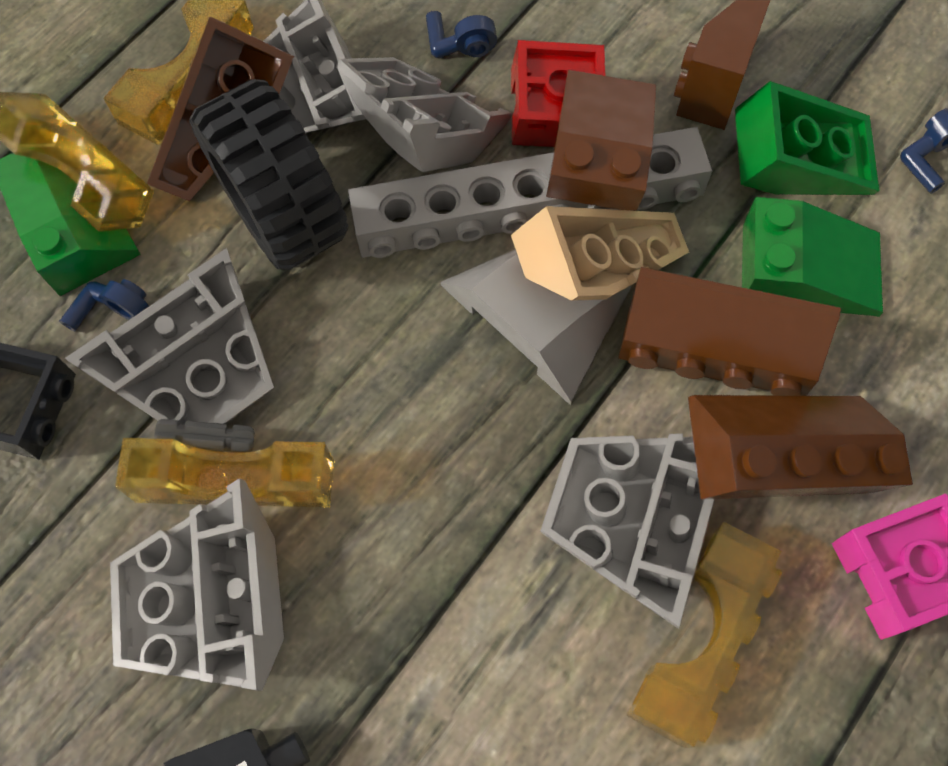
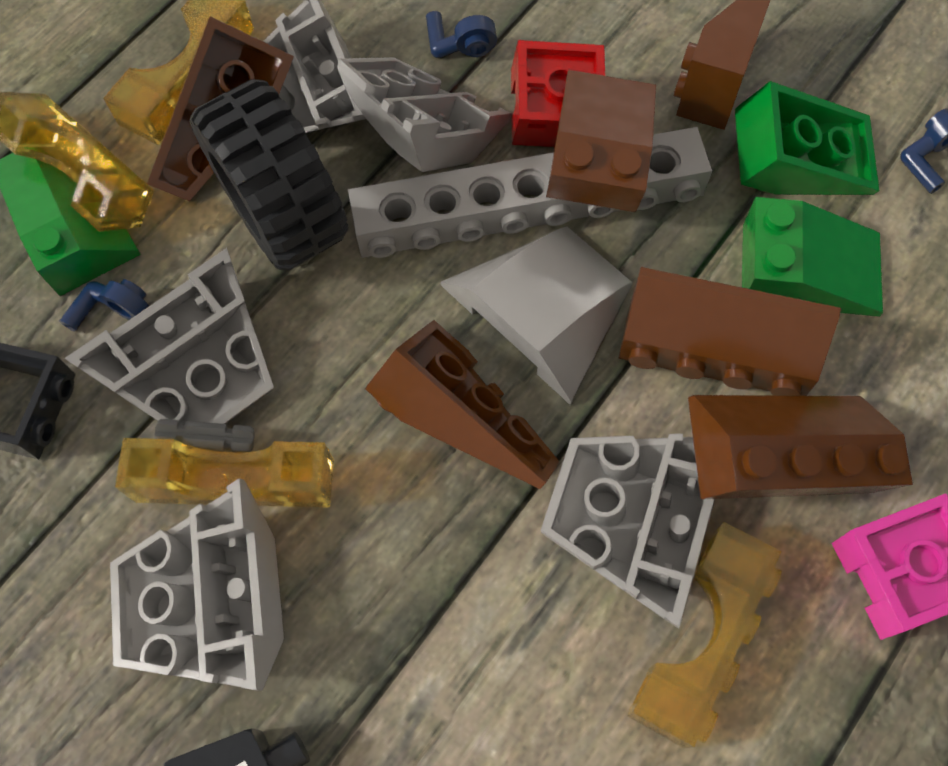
(437, 391): none -> reddish brown wedge
(595, 250): tan wedge -> none

